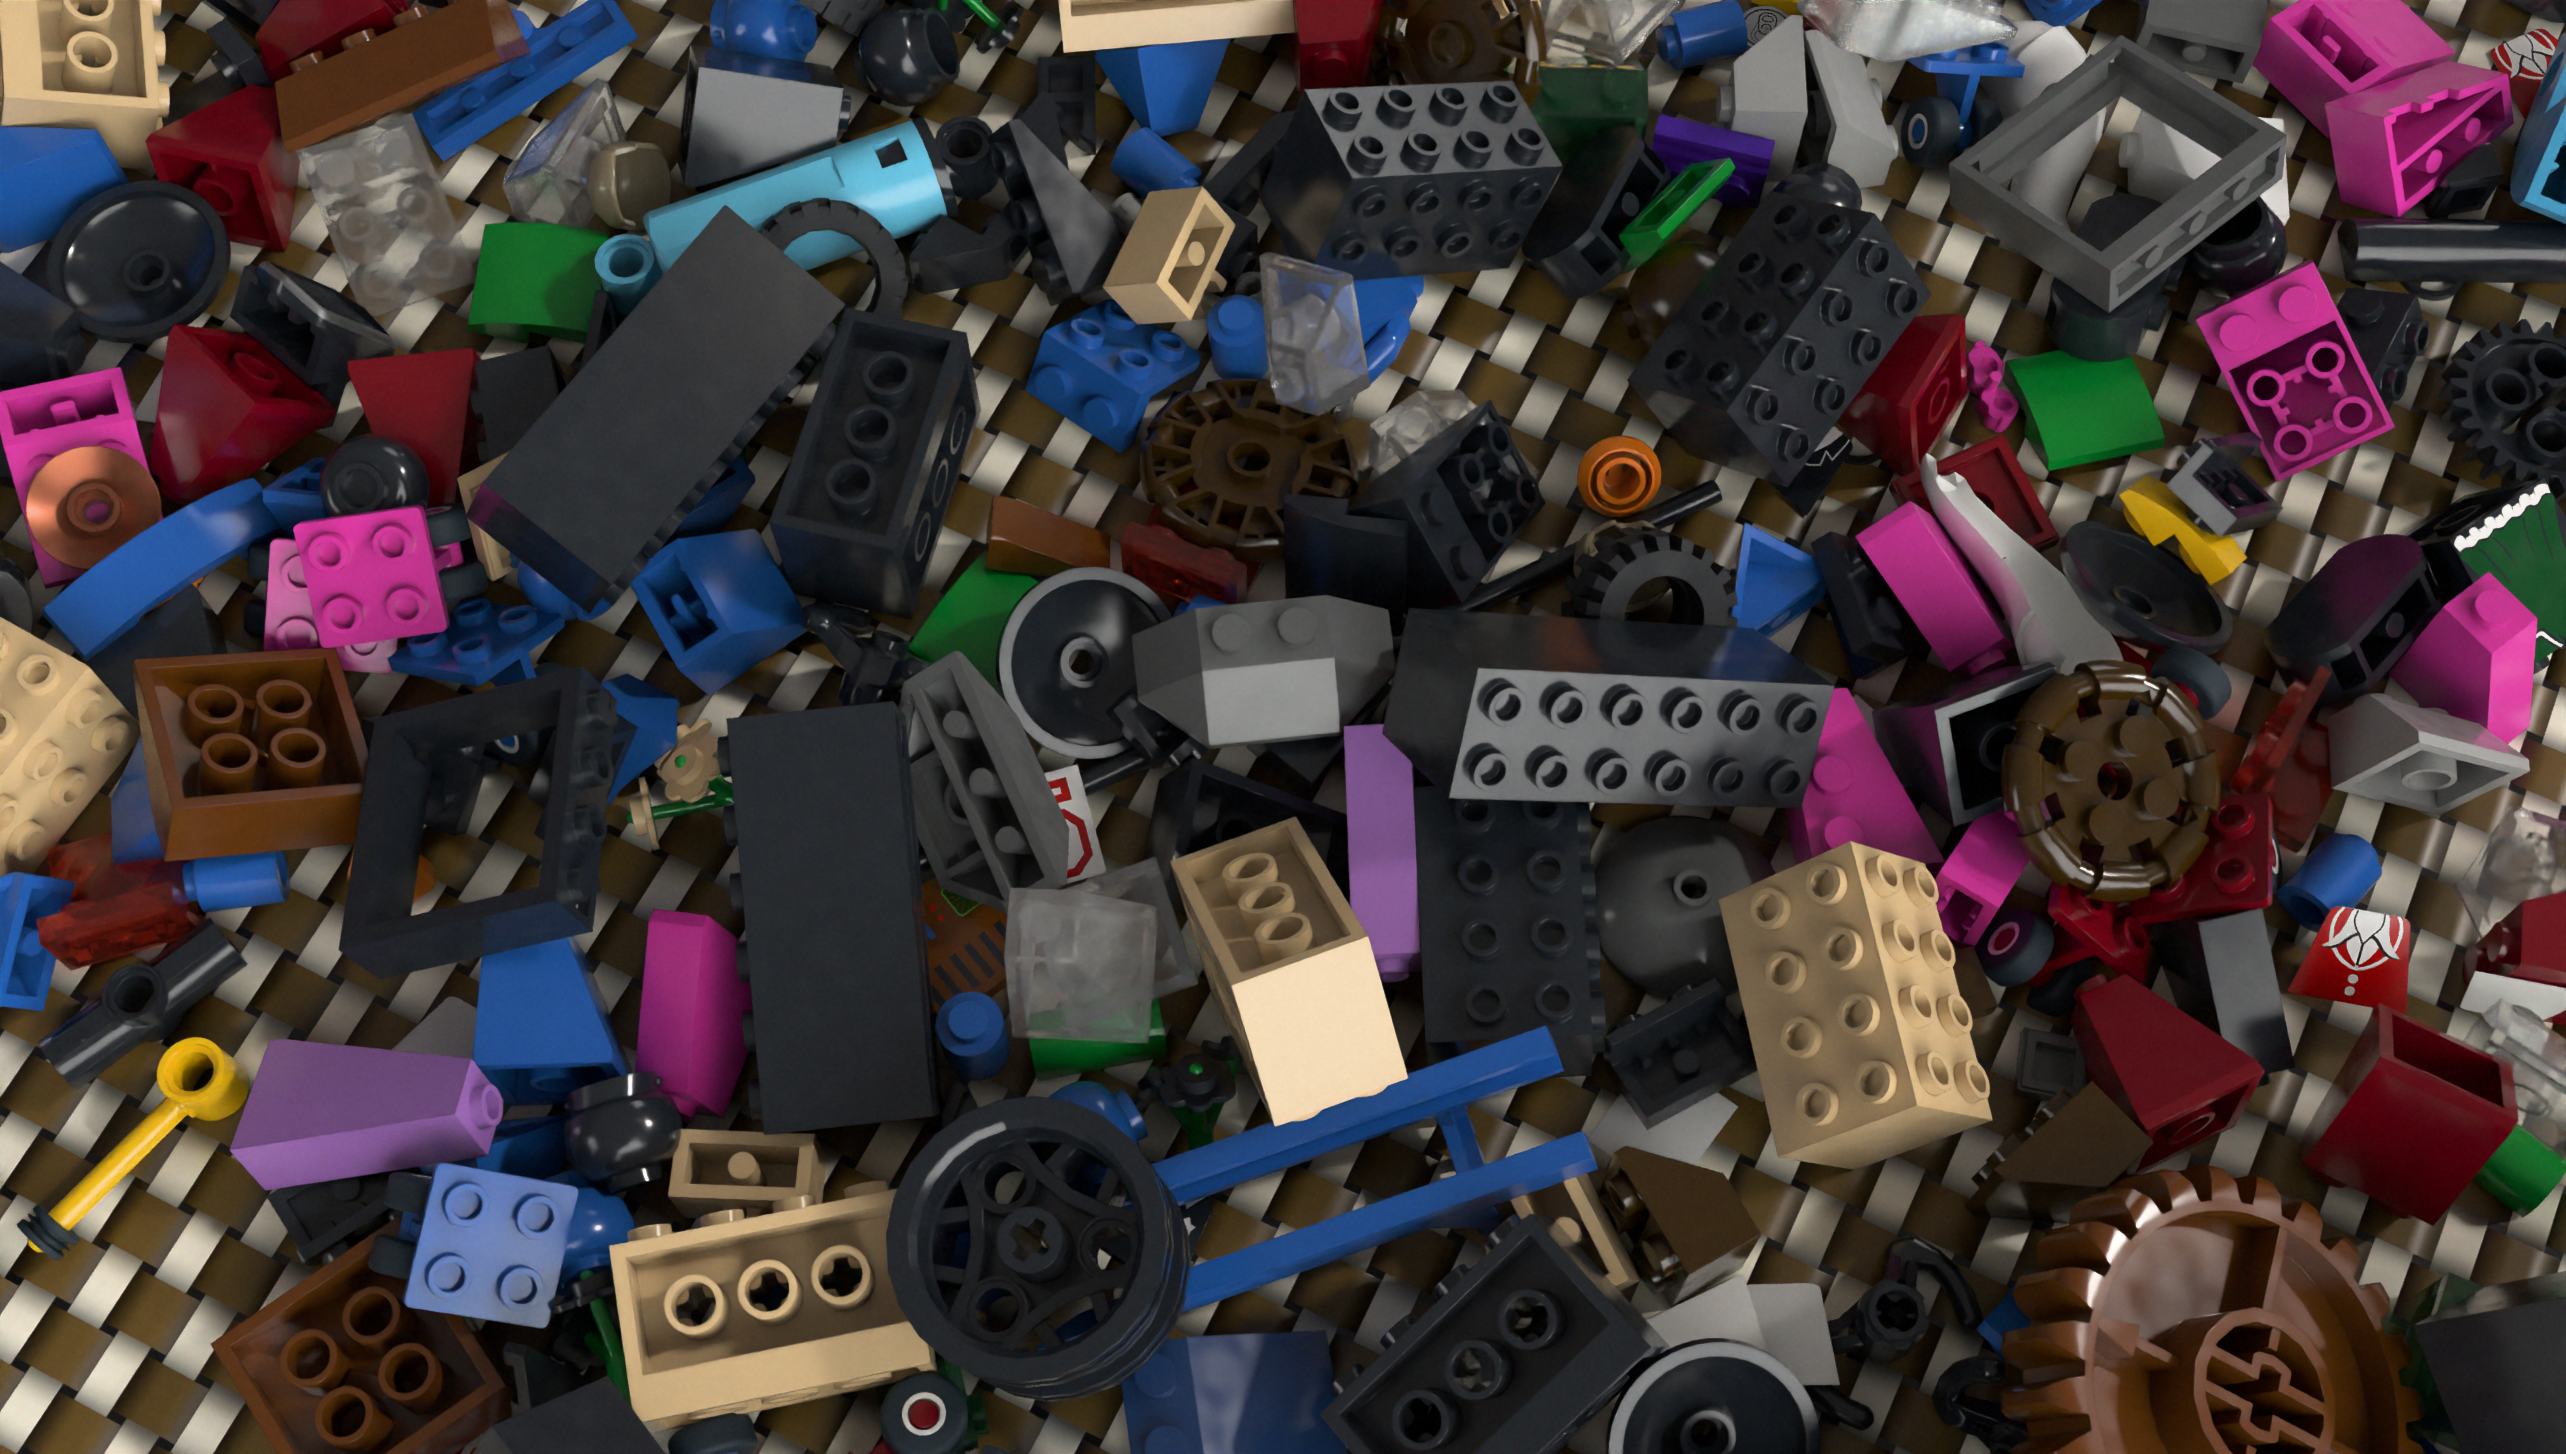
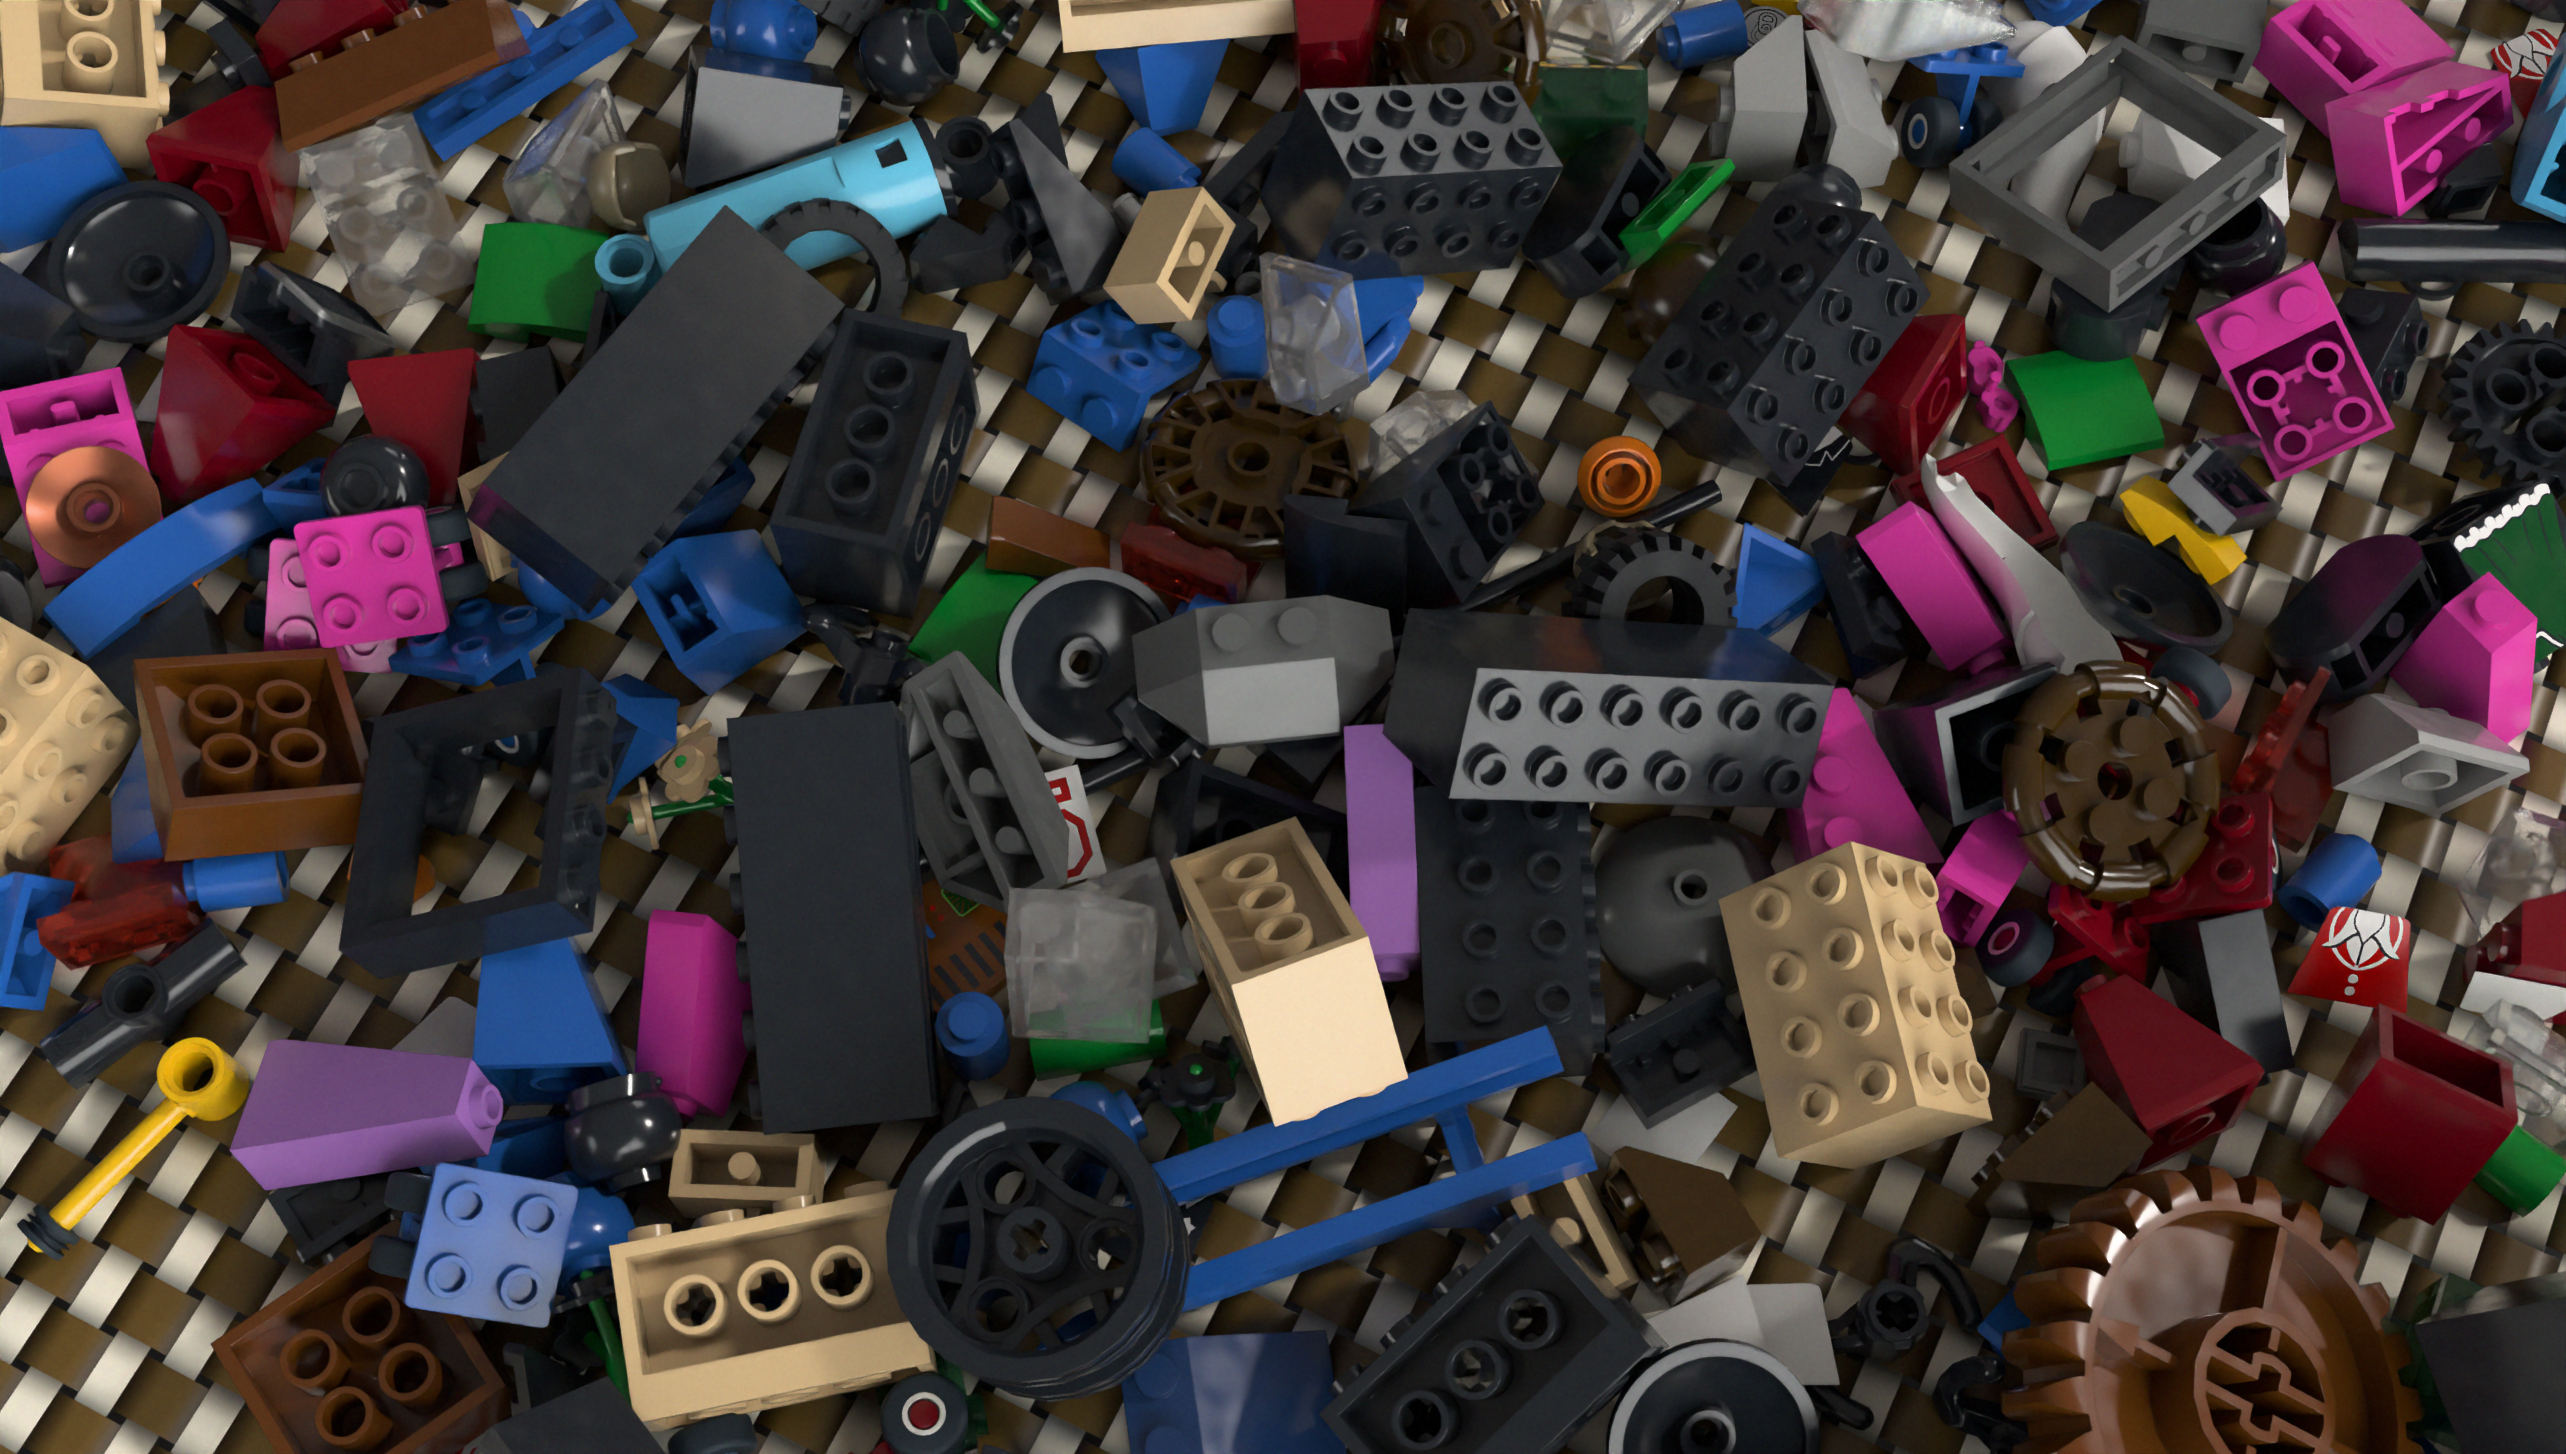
(1073, 90): black tile -> none
(1687, 142): dark purple plate -> none

